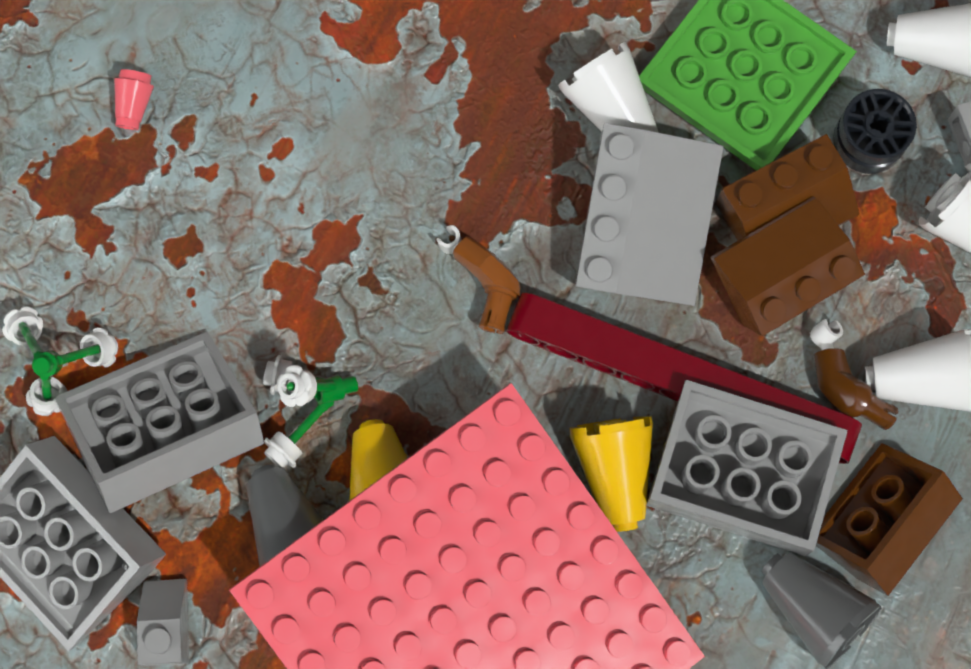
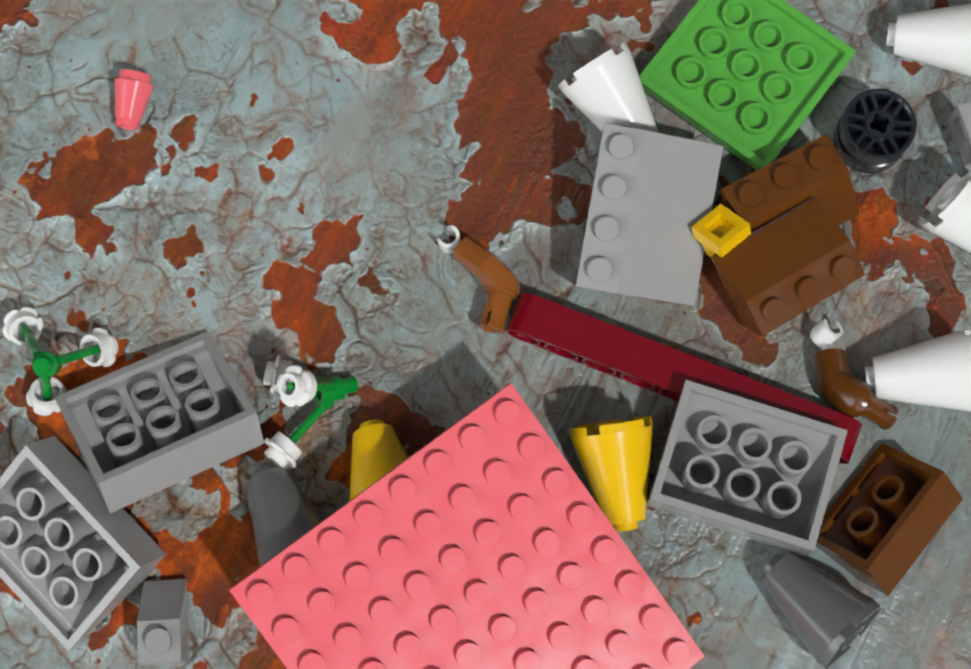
(720, 231): none -> yellow tile

